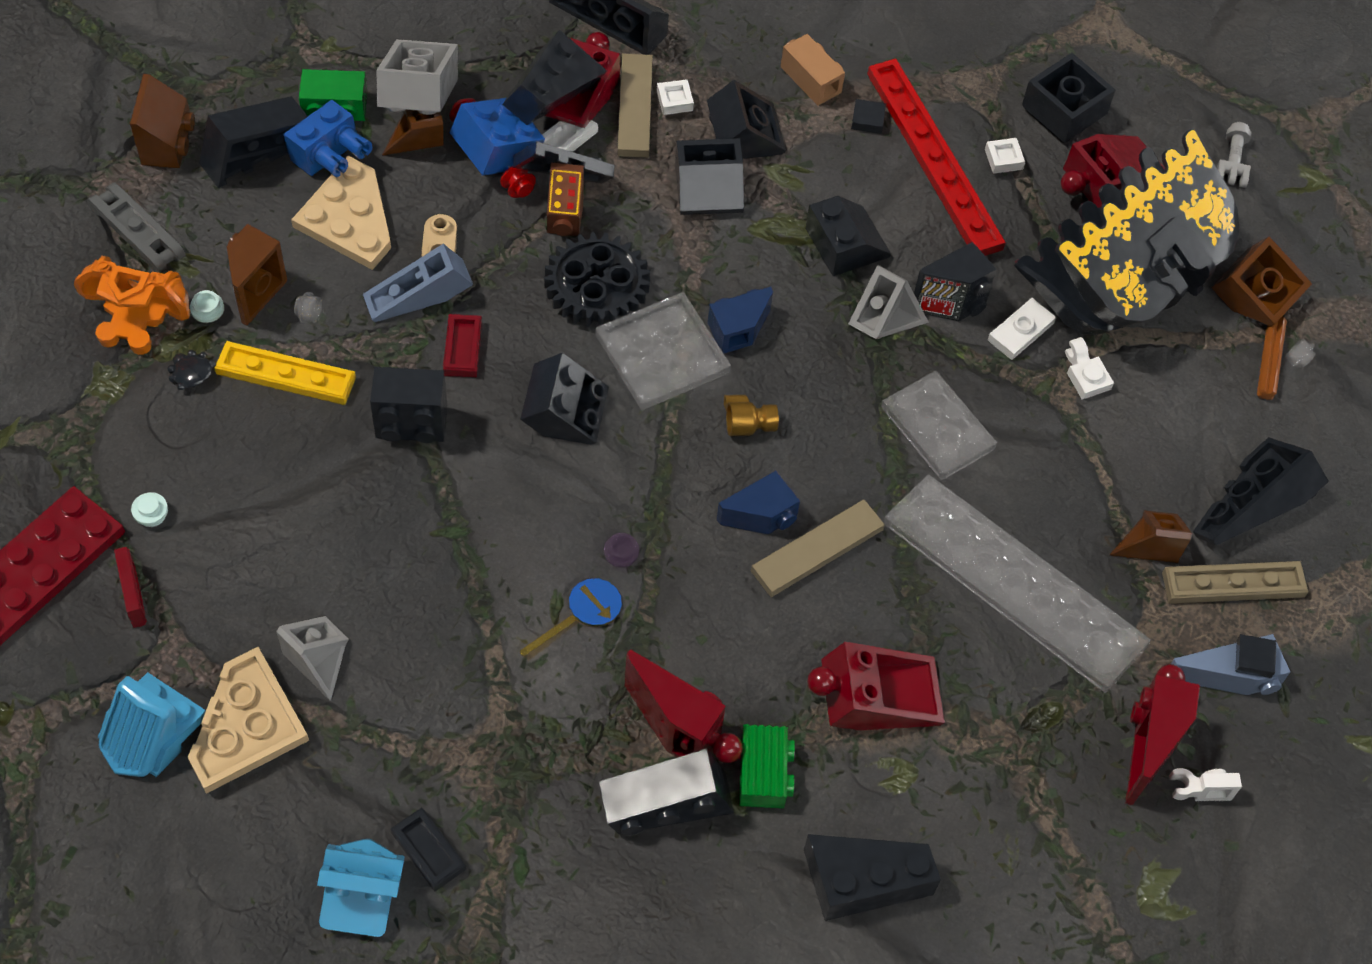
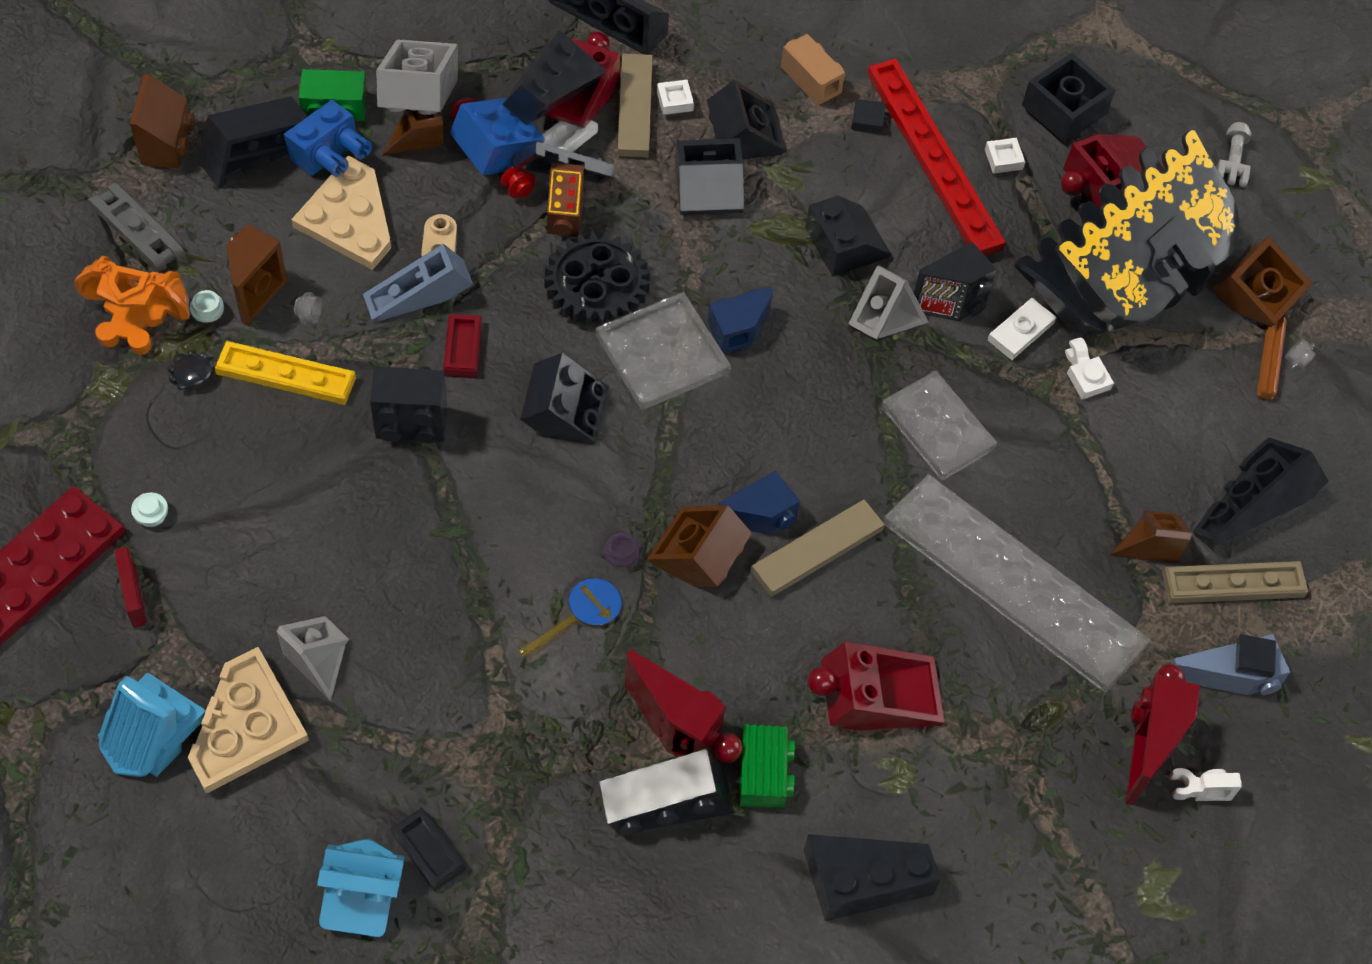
(701, 545): none -> reddish brown slope
(745, 418): pearl gold piece -> none

